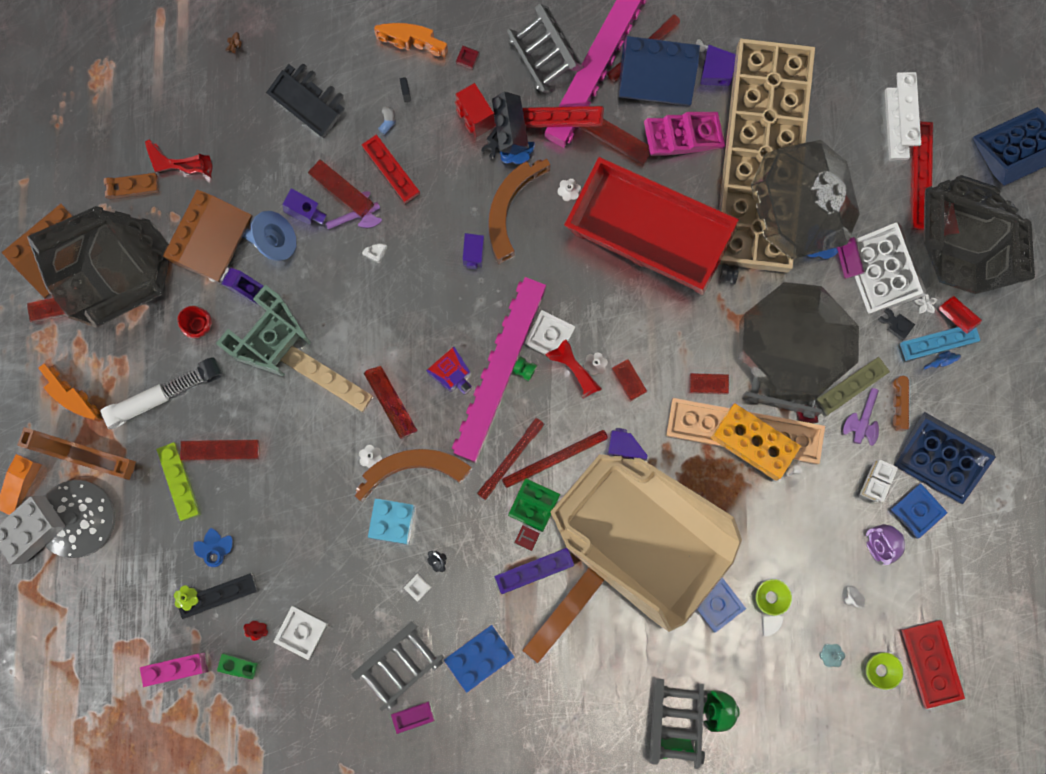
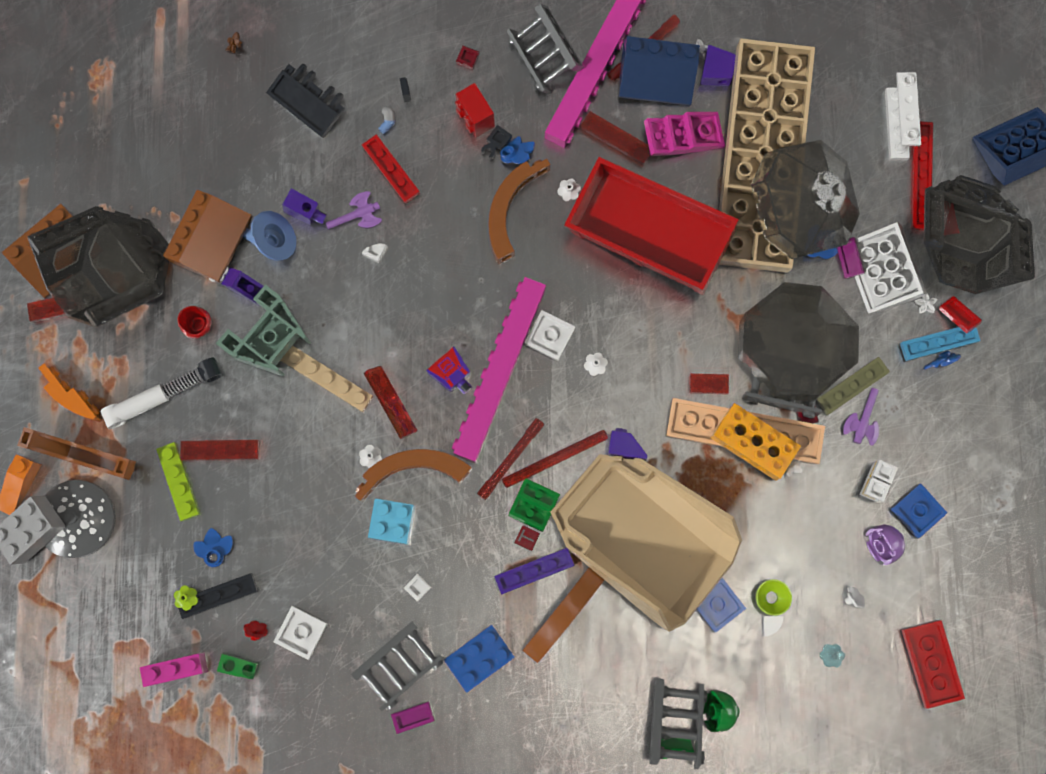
(131, 185): dark orange plate -> none
(191, 165): red animal -> none
(341, 188): clear red plate -> none
(405, 35): orange slope -> none
(437, 561): black plant -> none
(473, 250): dark purple slope -> none
(510, 123): black brick -> none
(524, 368): green wheel -> none
(563, 116): red tile -> none
(565, 355): red animal -> none
(629, 380): clear red plate -> none
(729, 274): black wheel -> none
(894, 671): lime piece -> none
(899, 325): black plate -> none
(901, 402): dark orange plate -> none
(944, 458): dark blue slope -> none

